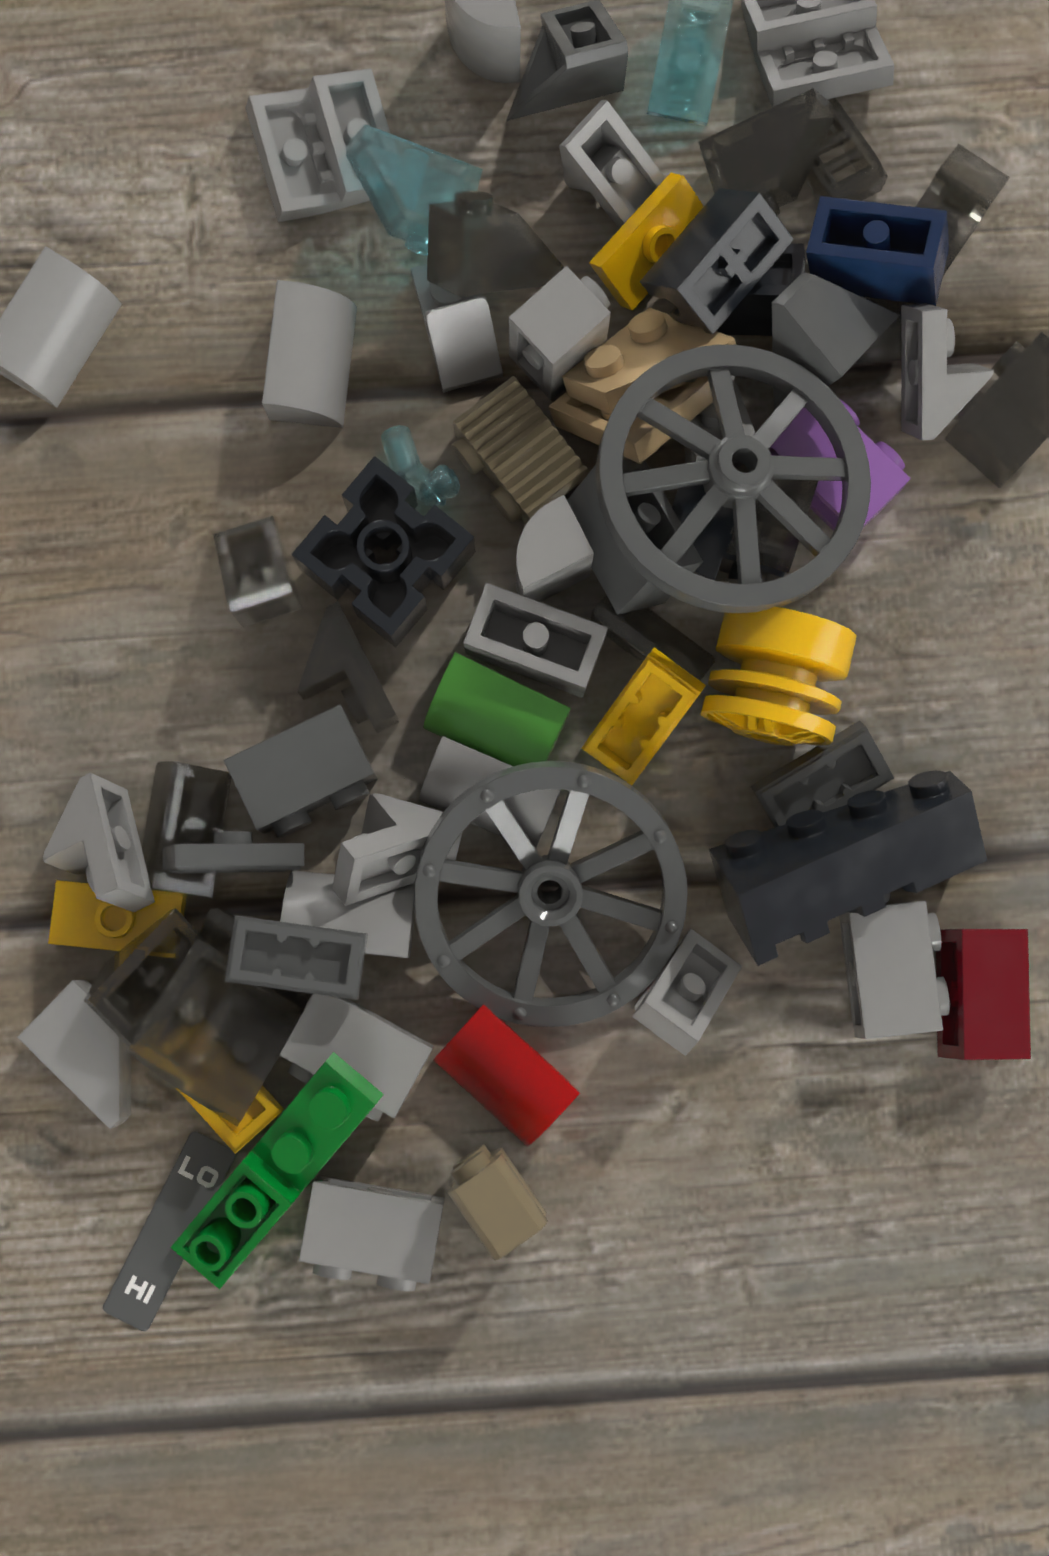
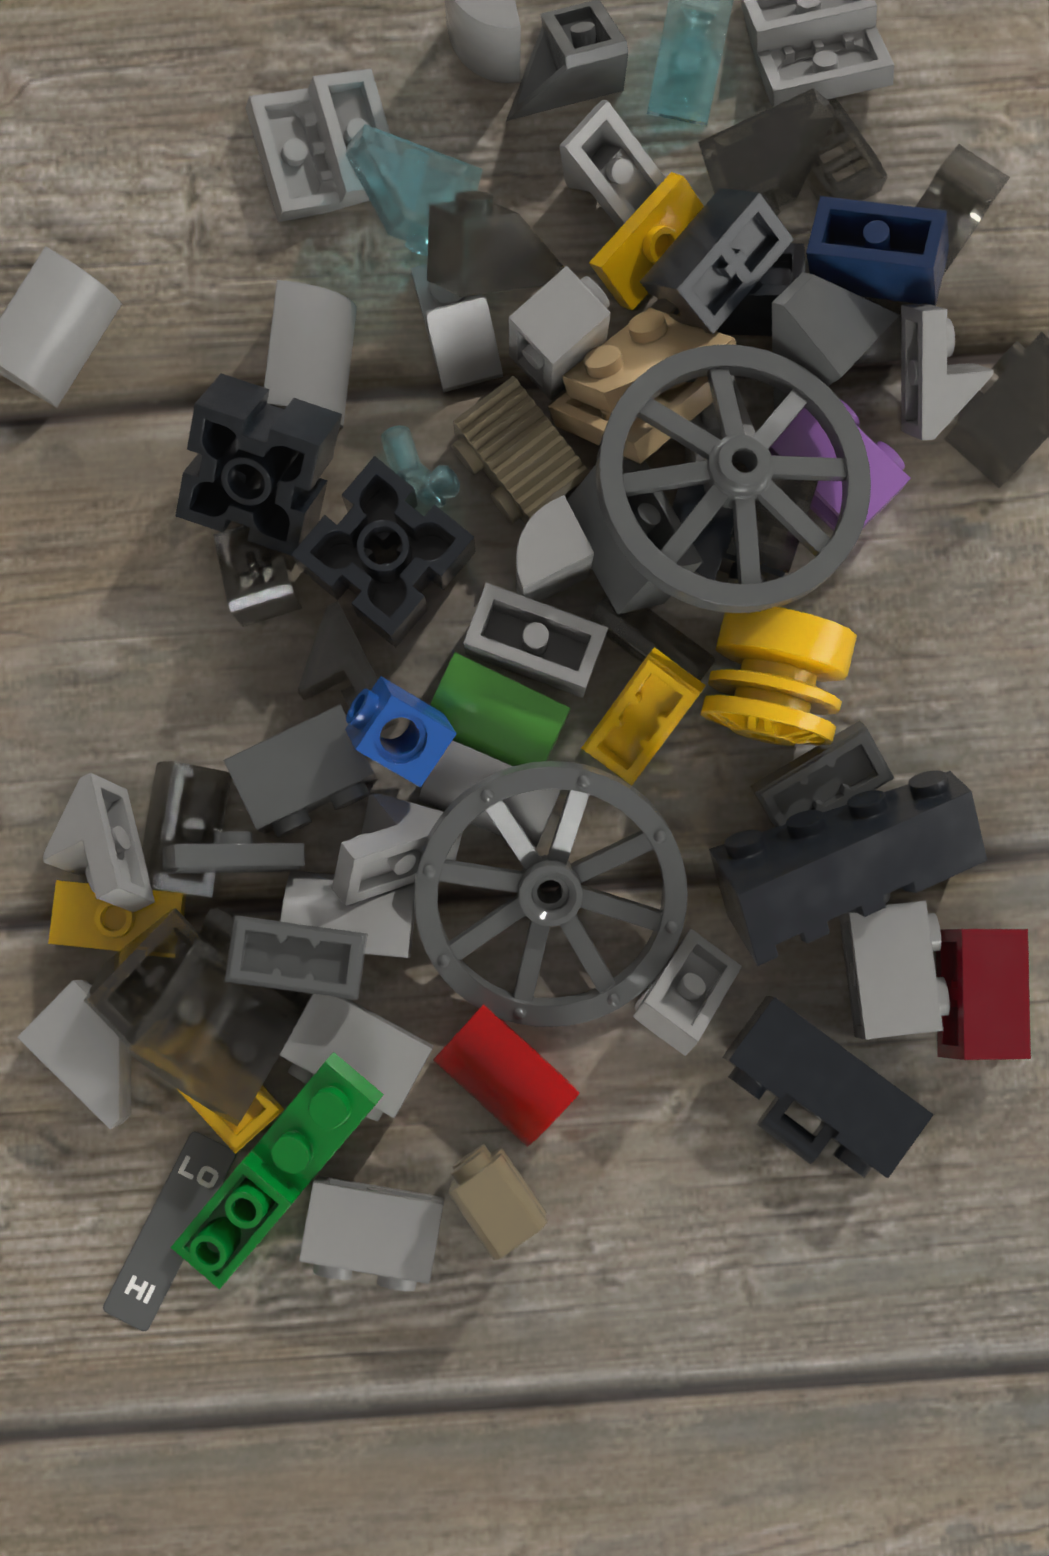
(257, 464): none -> black brick
(413, 752): none -> blue brick
(803, 1065): none -> black piece

